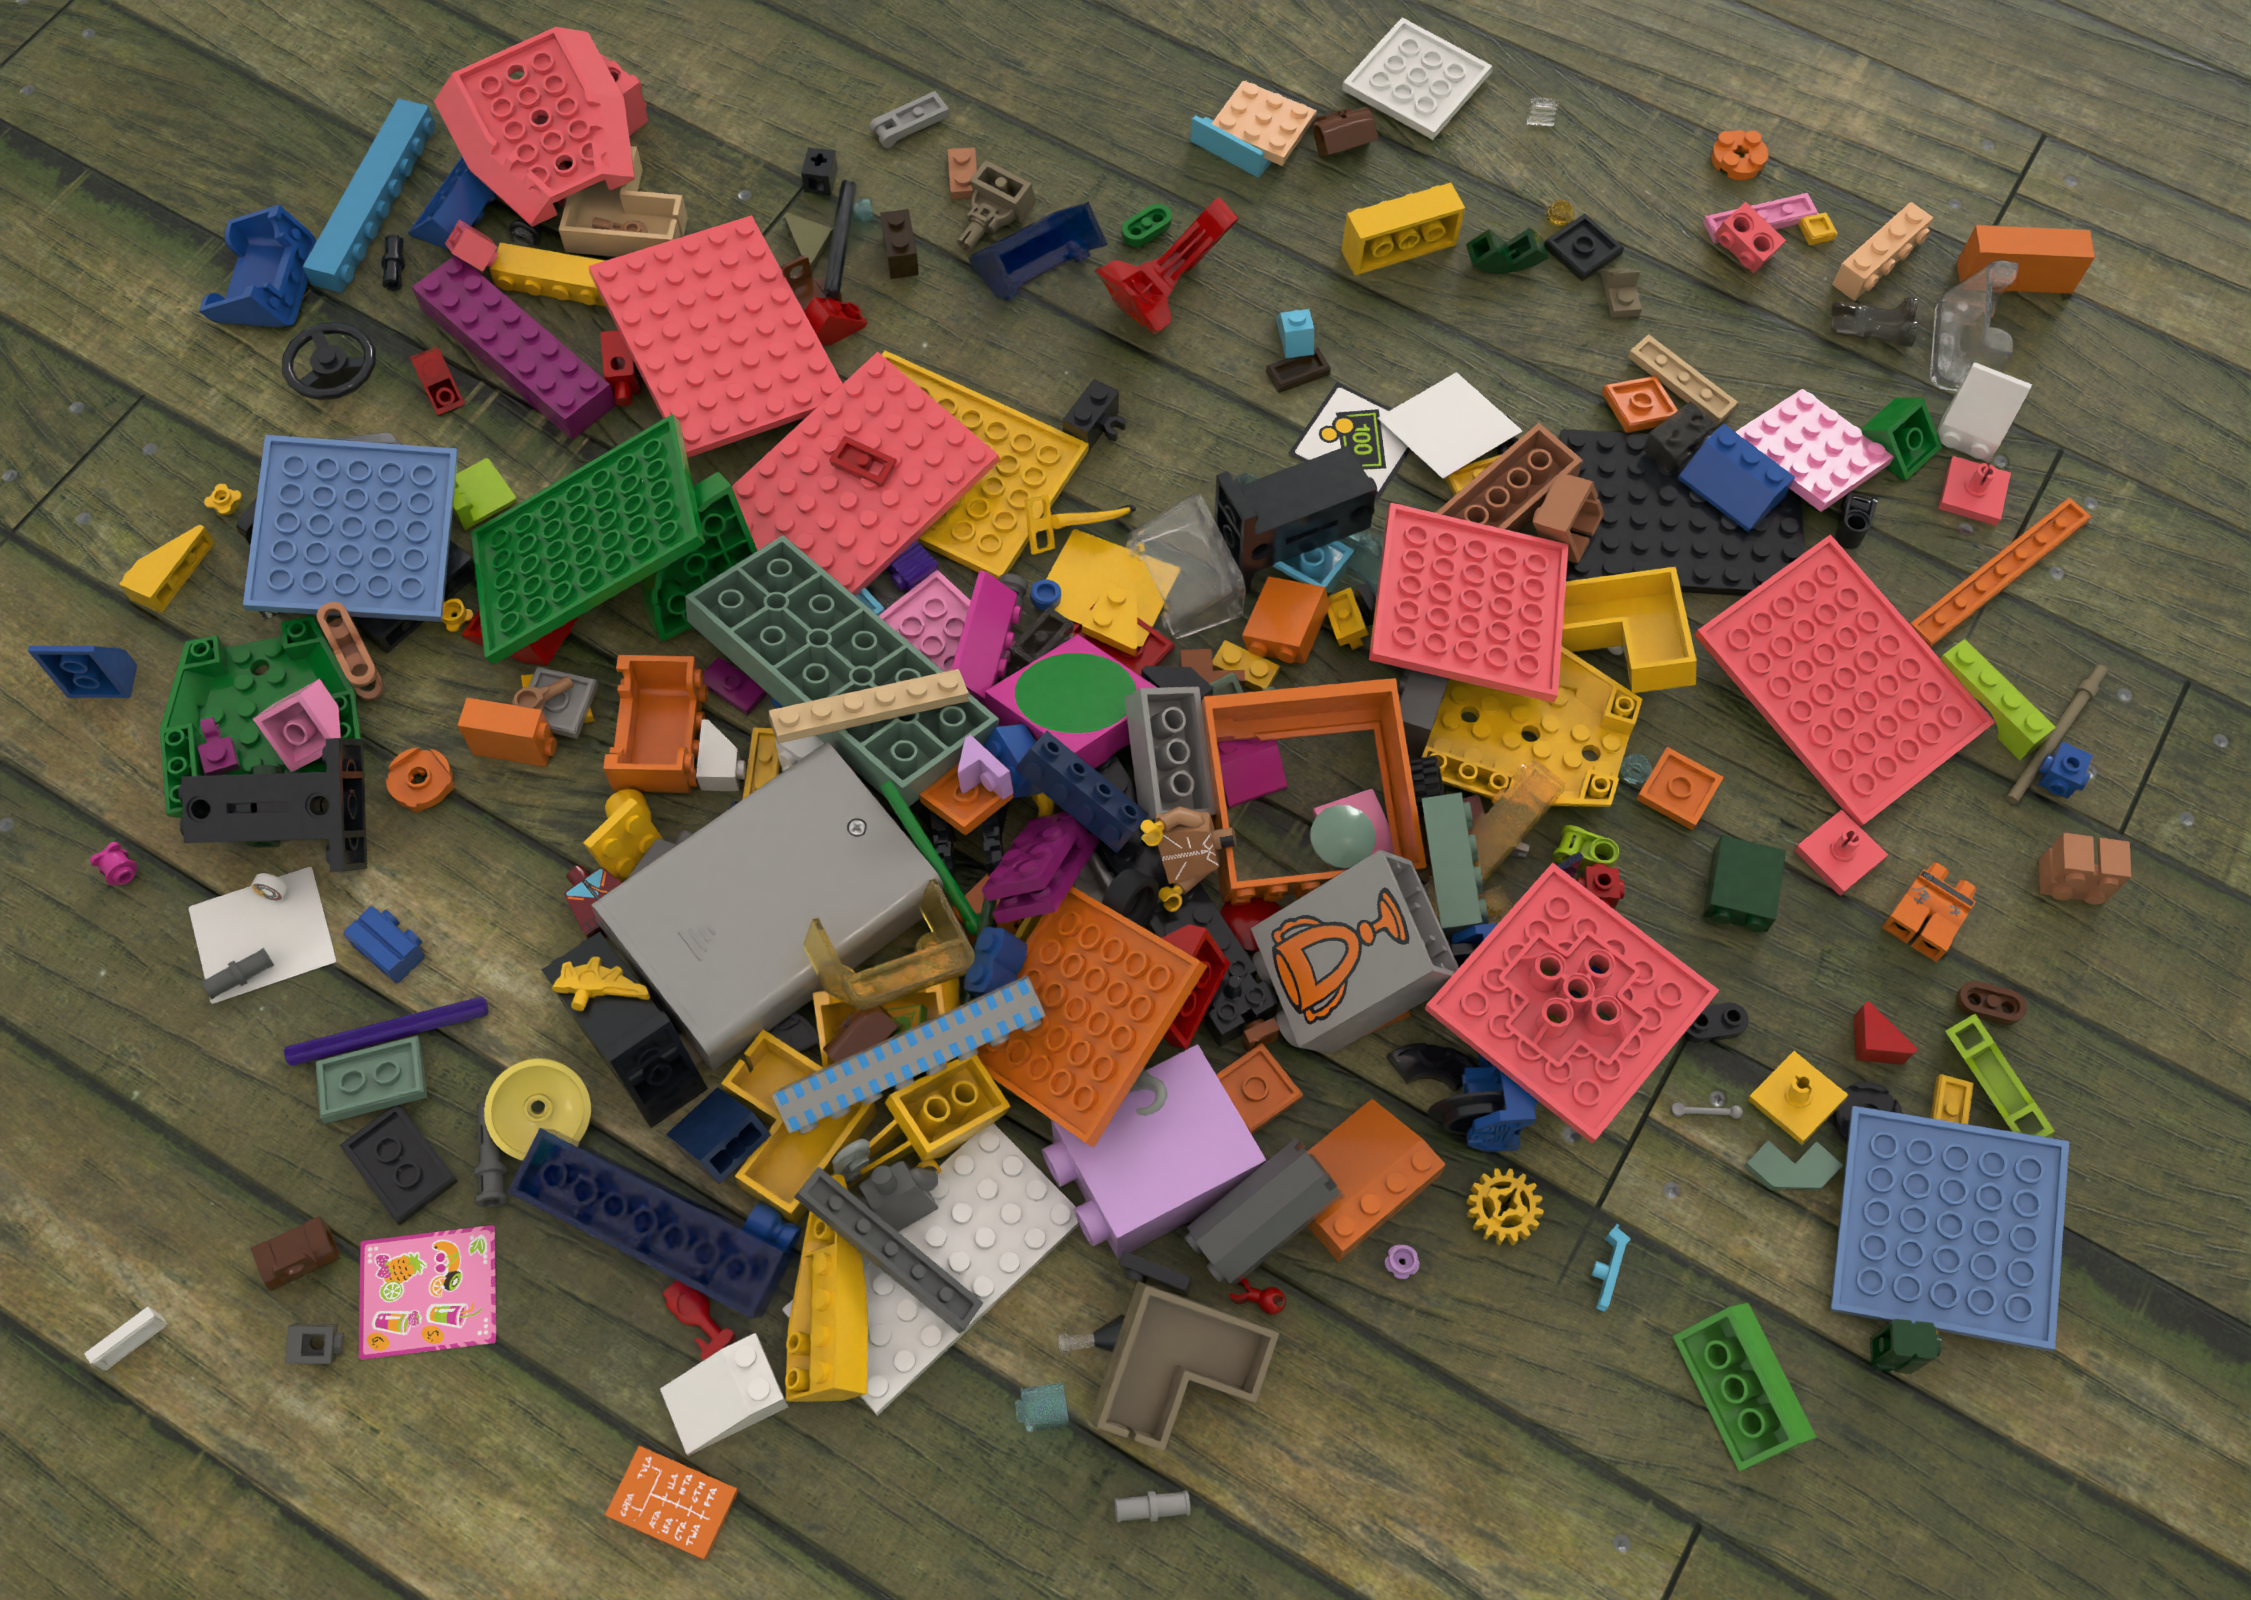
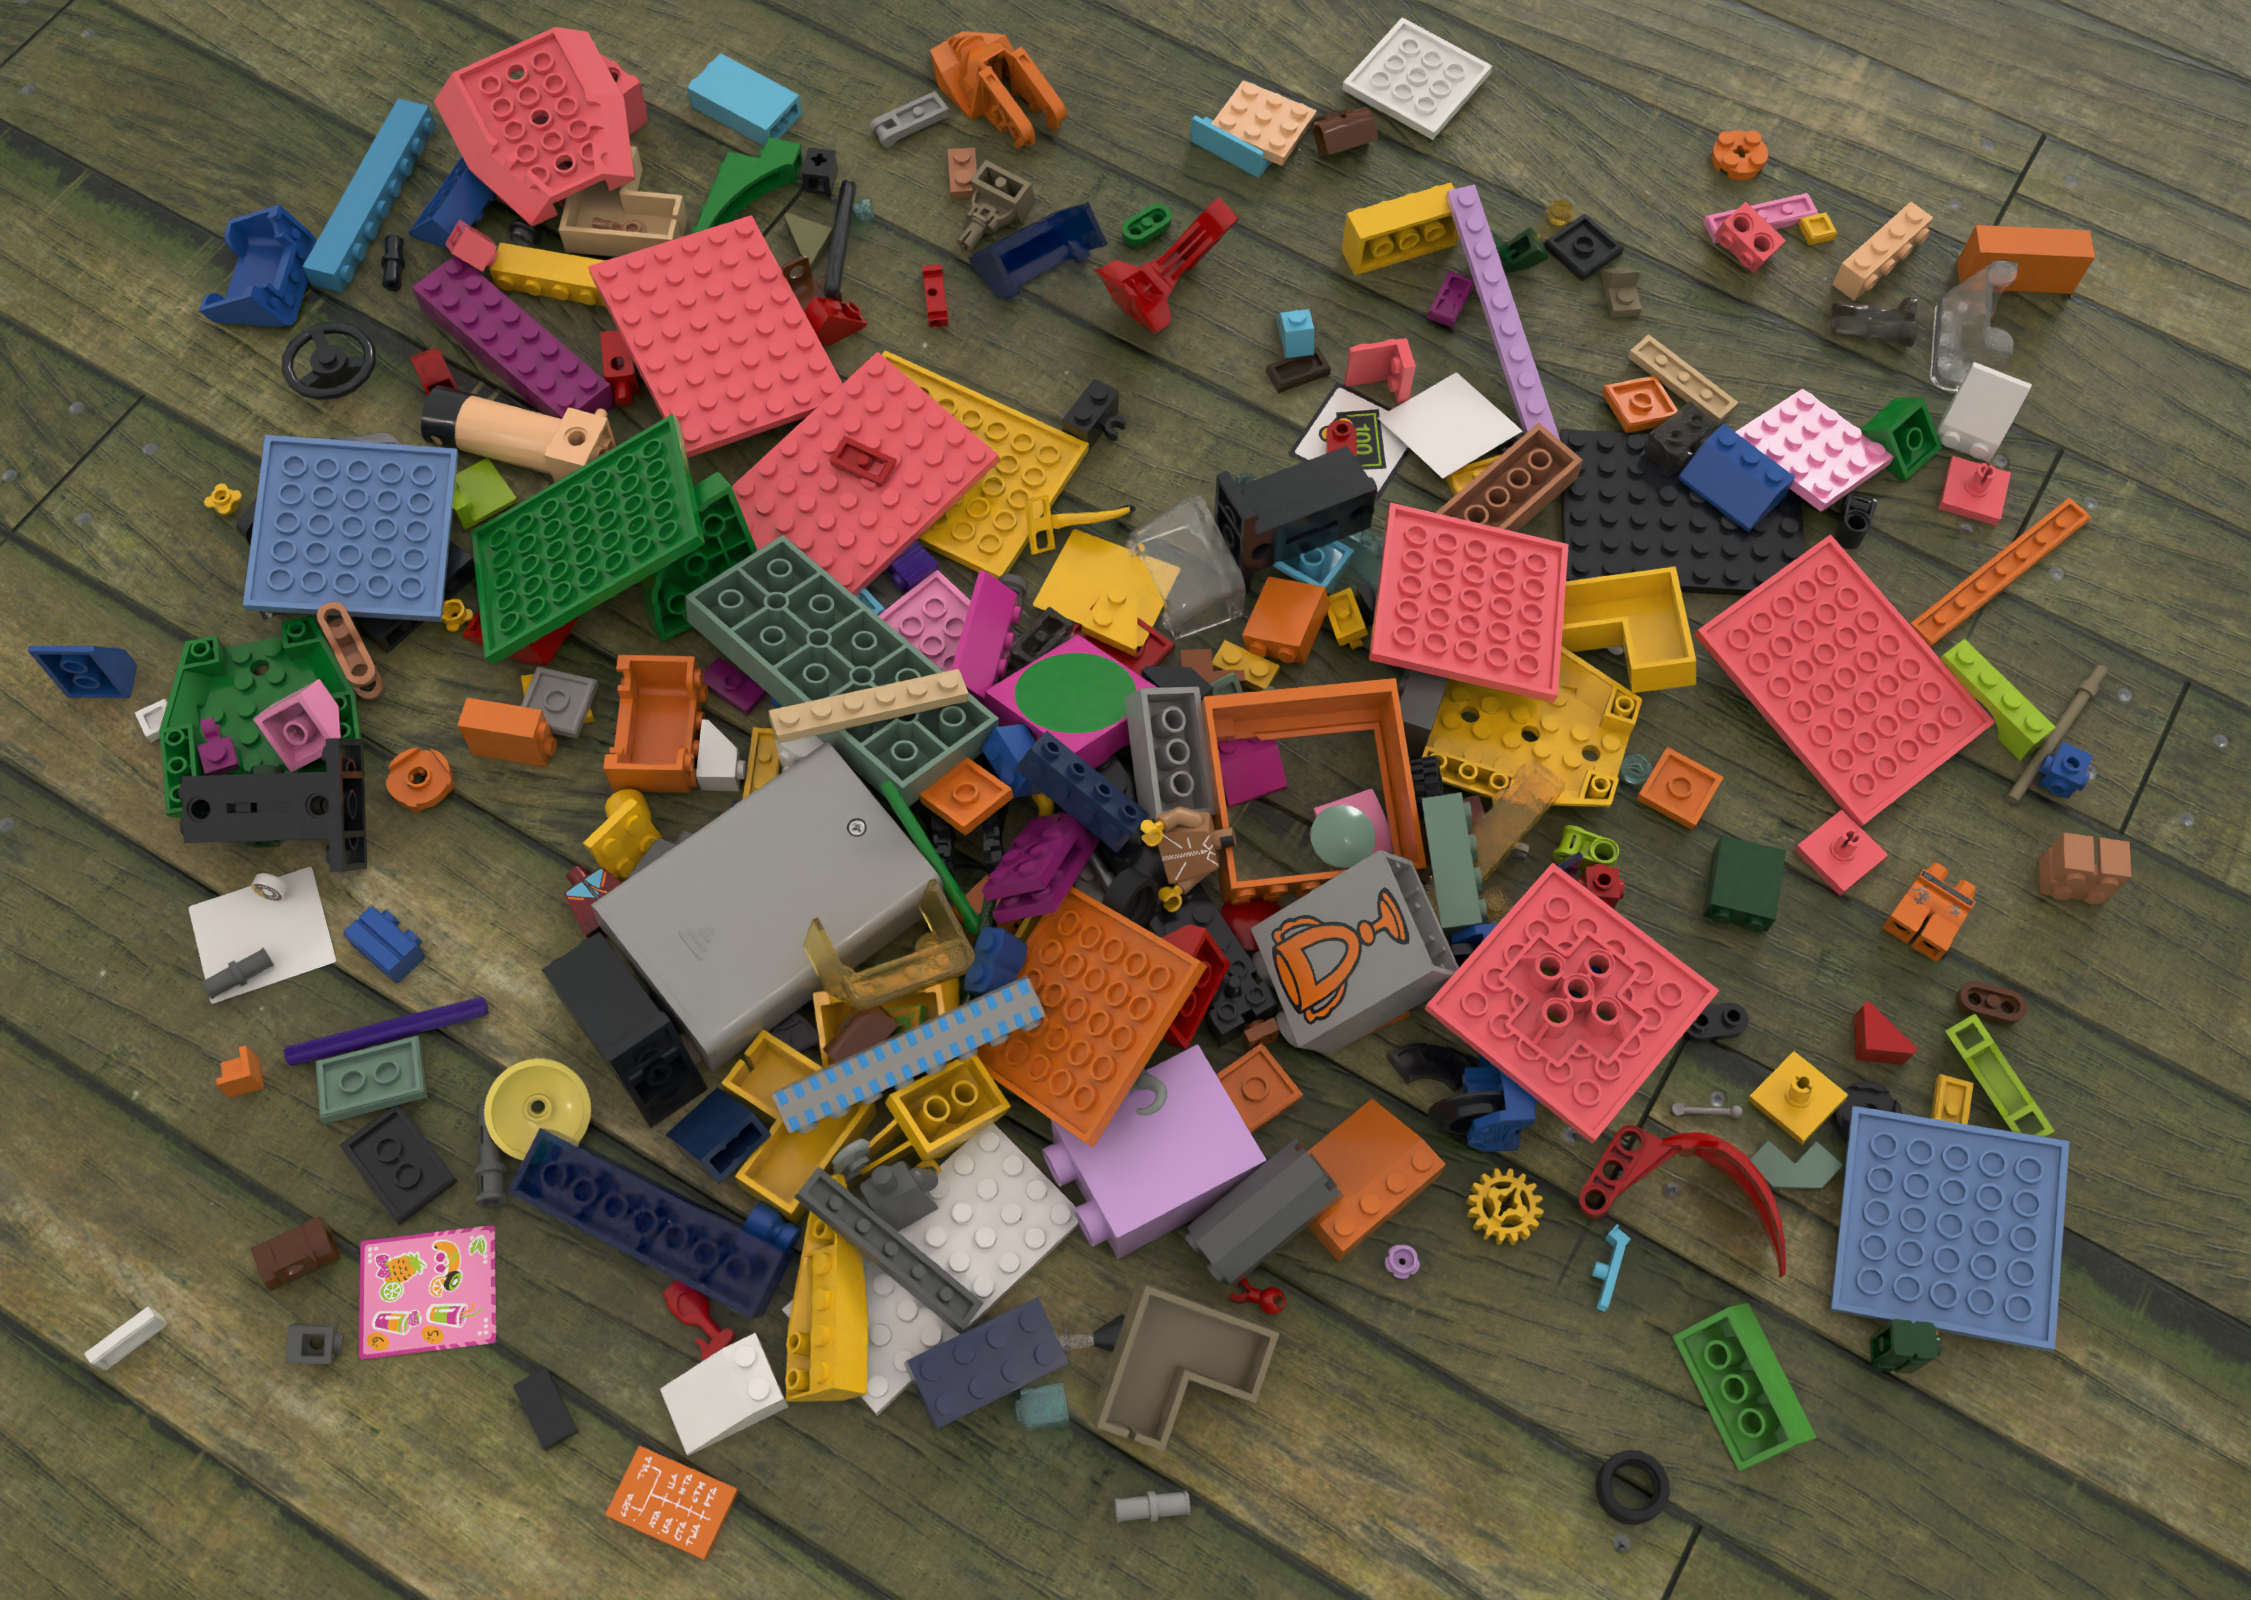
(115, 864): dark pink brick -> none
(151, 718): none -> white plate
(163, 572): yellow slope -> none
(241, 1074): none -> orange panel
(515, 434): none -> light nougat piece
(536, 697): medium nougat plate -> none
(545, 1409): none -> black tile
(595, 980): yellow piece -> none
(744, 100): none -> medium azure brick
(747, 179): none -> green arch
(899, 244): dark brown brick -> none
(935, 295): none -> red piece
(971, 74): none -> orange connector
(980, 766): lavender slope -> none
(985, 1363): none -> dark blue brick
(1045, 594): blue tile -> none
(1142, 1270): black plate -> none
(1337, 440): none -> red plate
(1382, 362): none -> coral bracket
(1451, 299): none -> magenta plate
(1500, 309): none -> lavender plate
(1542, 111): clear tile -> none
(1568, 506): nougat piece -> none
(1658, 1478): none -> black tyre
(1709, 1148): none -> red piece

